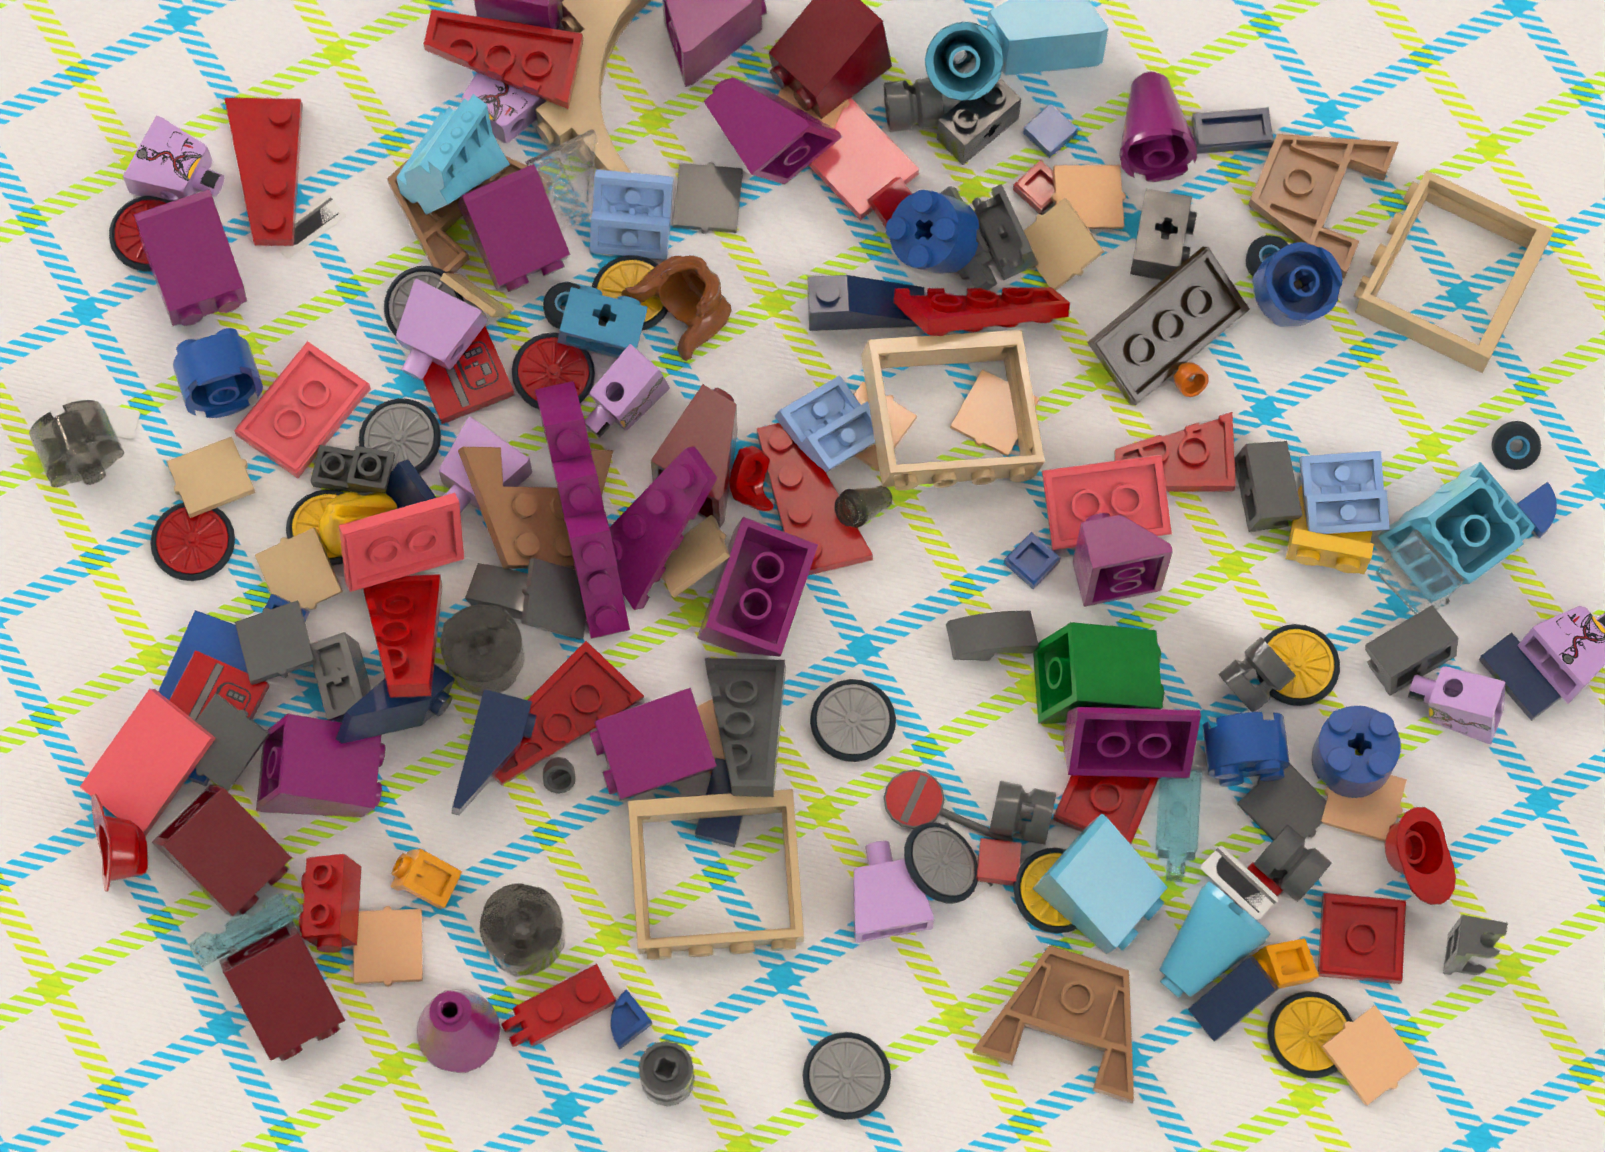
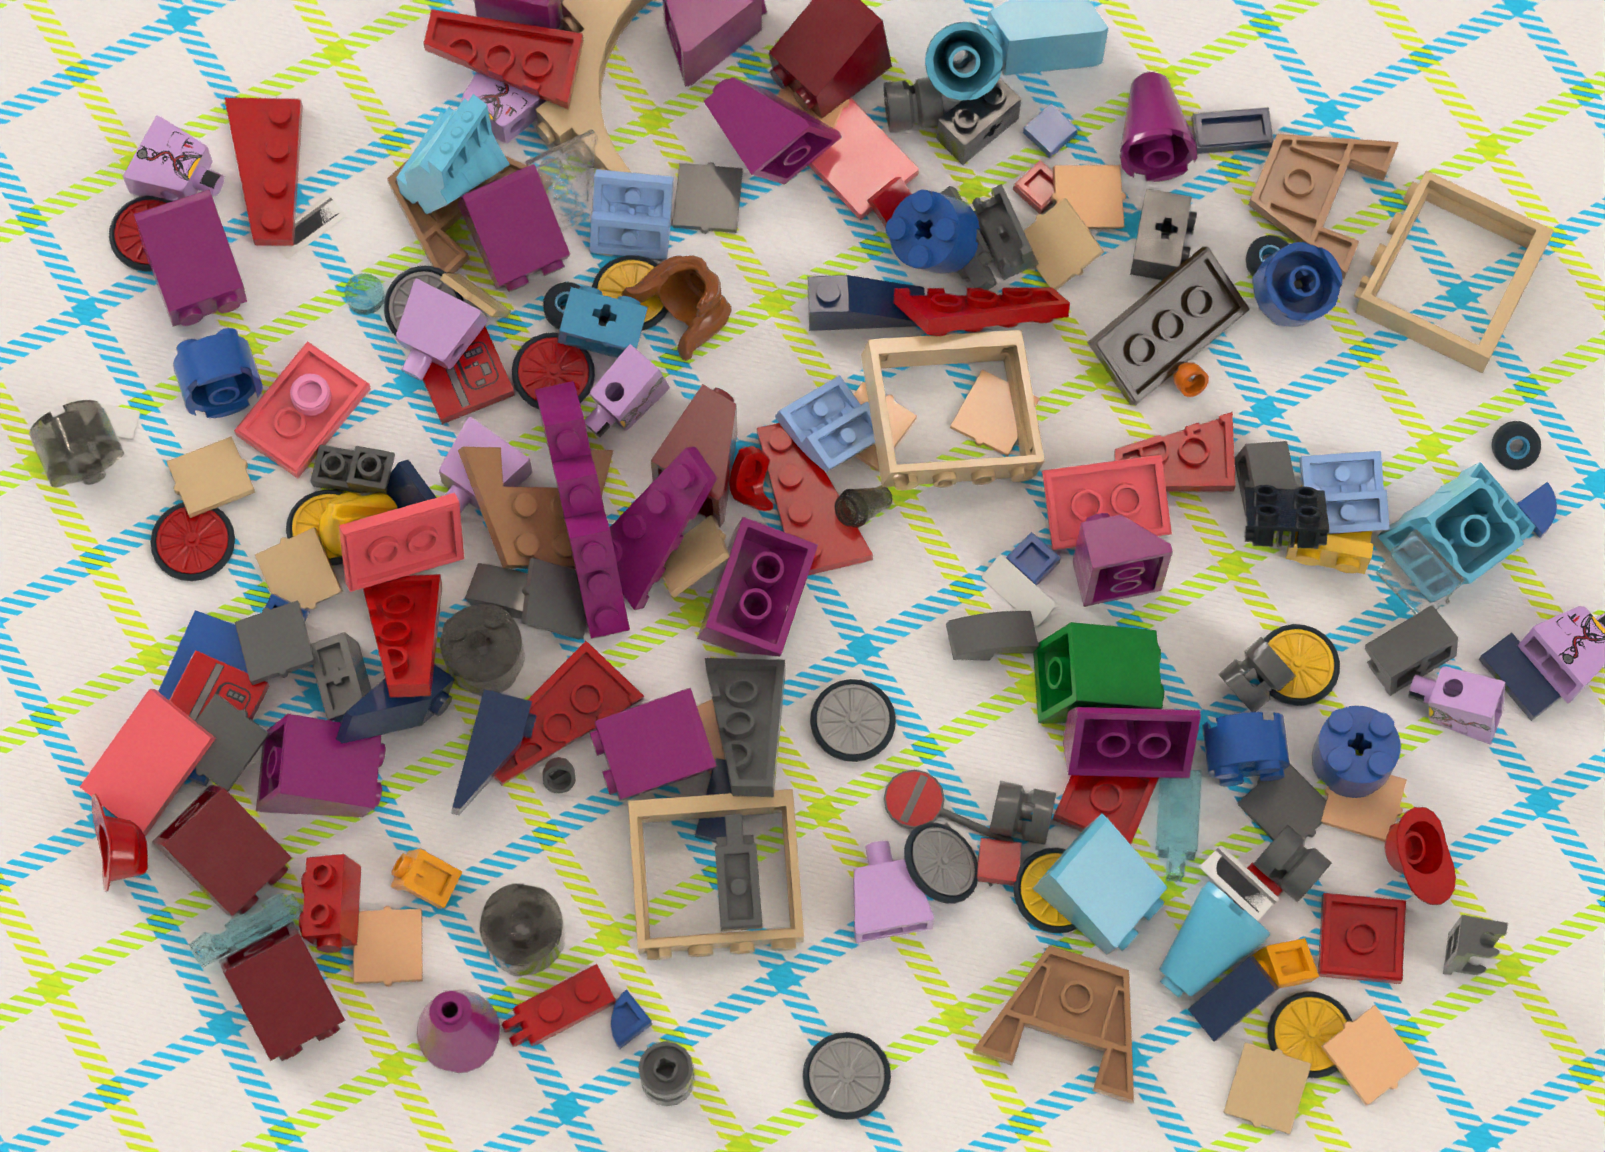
(310, 394): none -> bright pink tile
(364, 294): none -> clear light blue tile
(405, 429): light grey wheel -> none
(738, 878): none -> dark grey hinge
(1018, 589): none -> white sticker
(1267, 1088): none -> tan piece
(1286, 510): none -> black hinge

